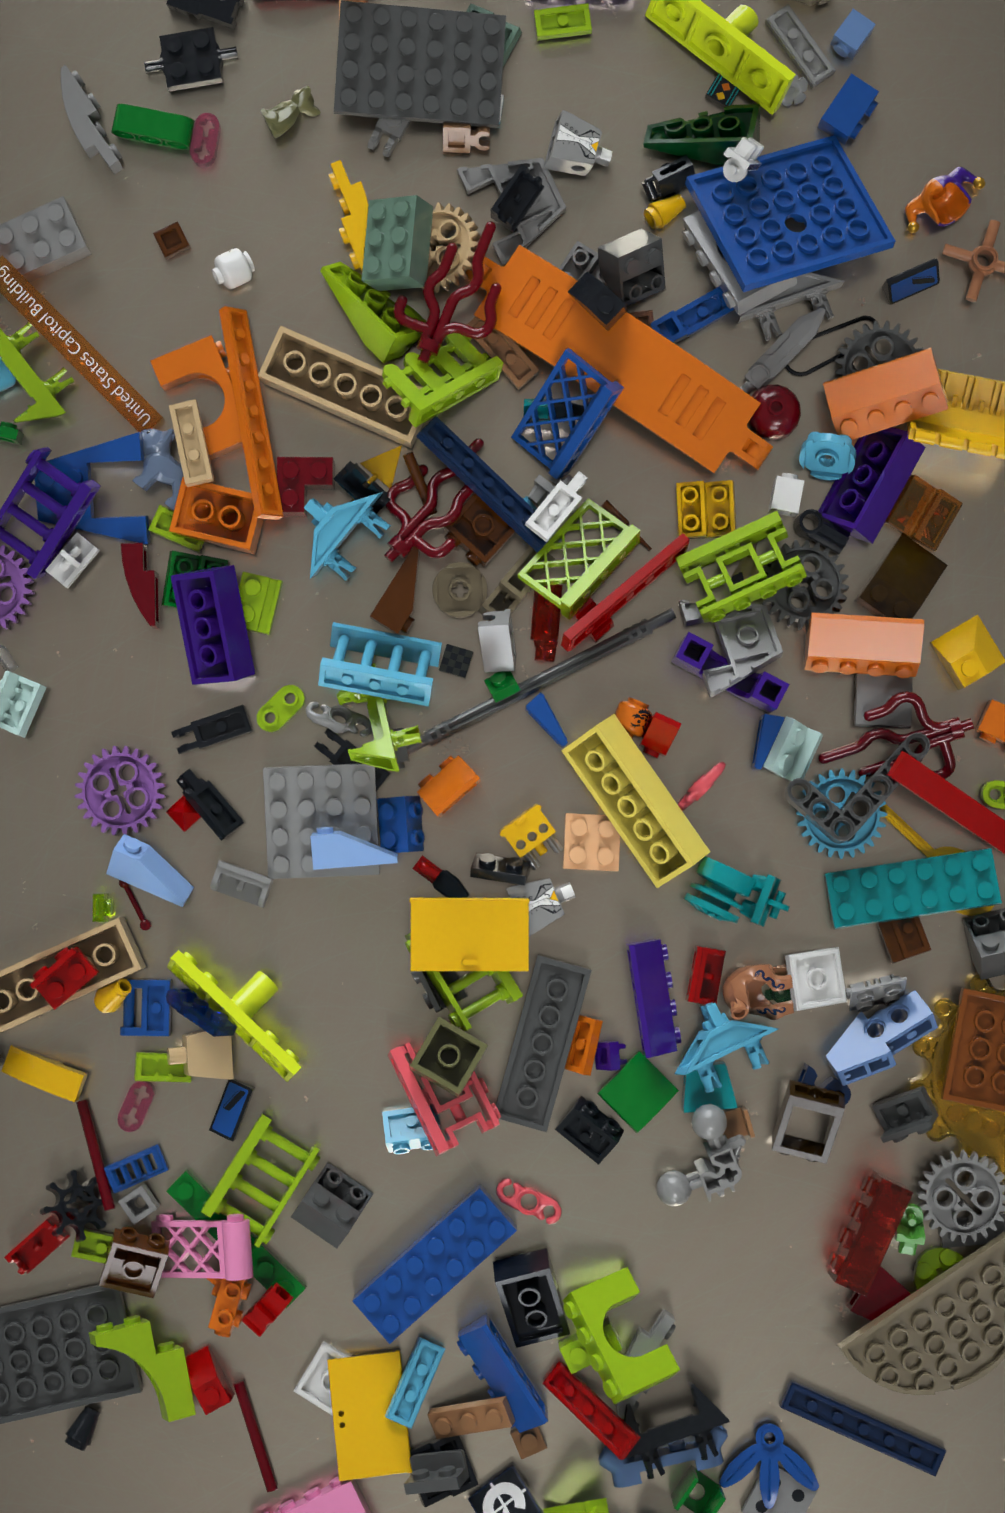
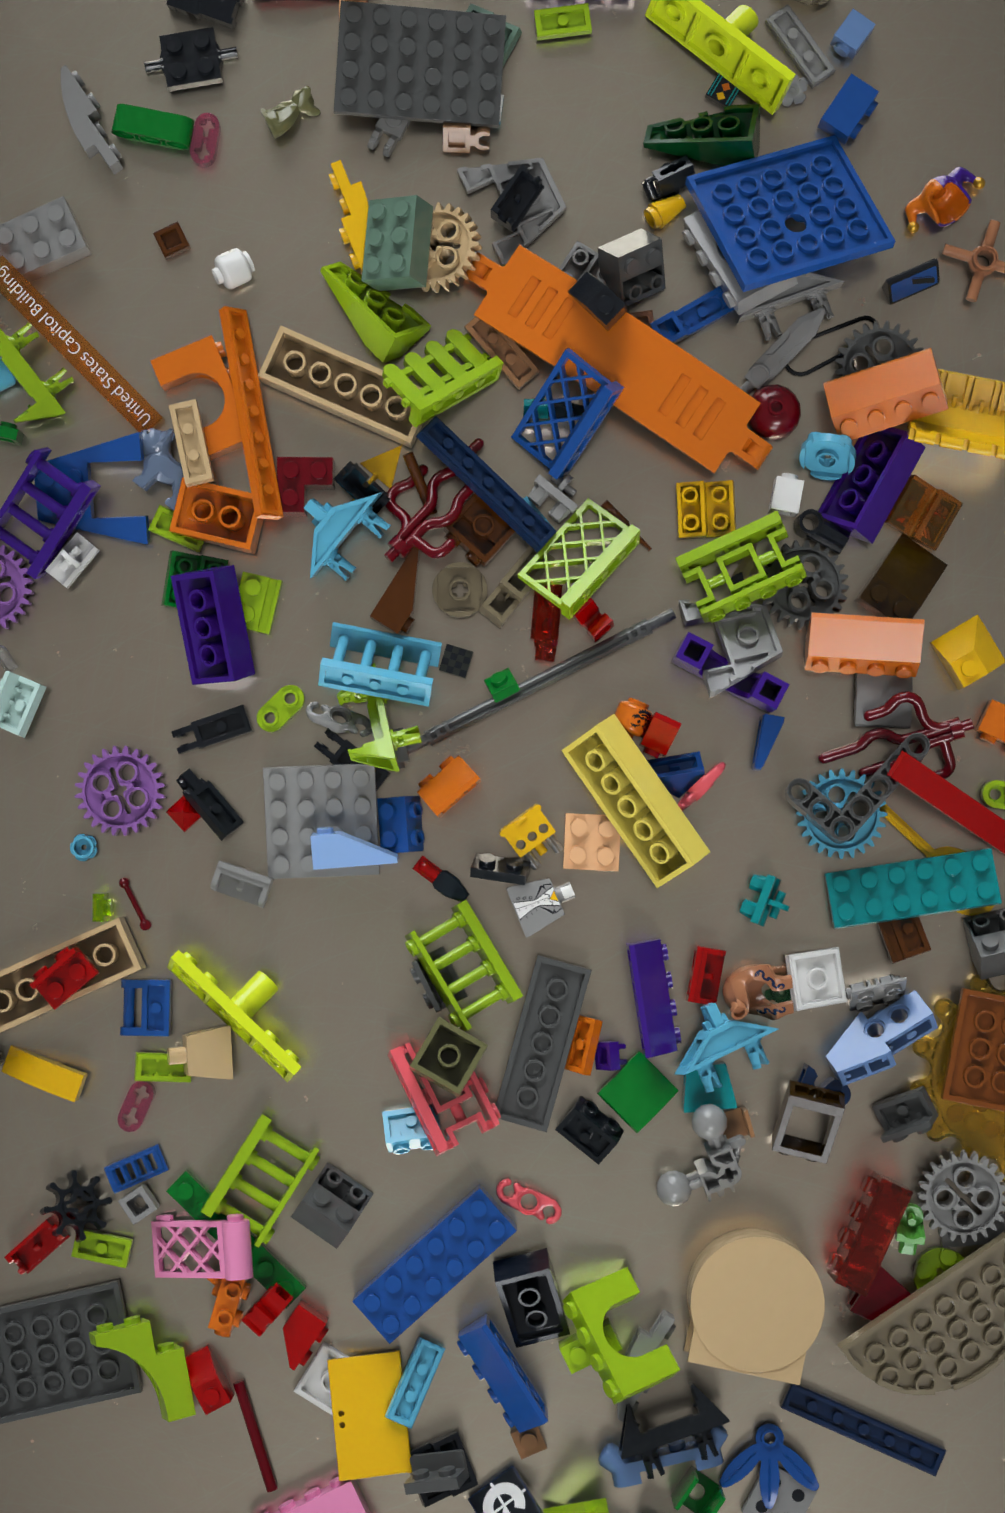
(76, 847): none -> medium azure plate
(83, 1429): black cone -> none
(95, 1155): dark red bar -> none
(111, 996): yellow cone -> none
(134, 1262): reddish brown plate -> none
(141, 582): dark red slope -> none
(147, 870): light blue slope -> none
(200, 1013): clear blue hinge -> none
(231, 1109): slope -> none
(301, 1331): none -> red slope
(437, 329): dark red plant -> none
(469, 932): yellow container -> none
(471, 1417): medium nougat plate -> none
(497, 641): light grey hinge -> none
(541, 712): blue slope -> none
(556, 507): white plate -> none
(575, 146): light grey torso -> none
(591, 1410): red tile -> none
(624, 593): red tile -> none
(678, 771): none -> blue slope
(719, 890): teal wheel -> none
(743, 159): white hips -> none
(753, 1305): none -> tan brick
(793, 750): light aqua bracket -> none

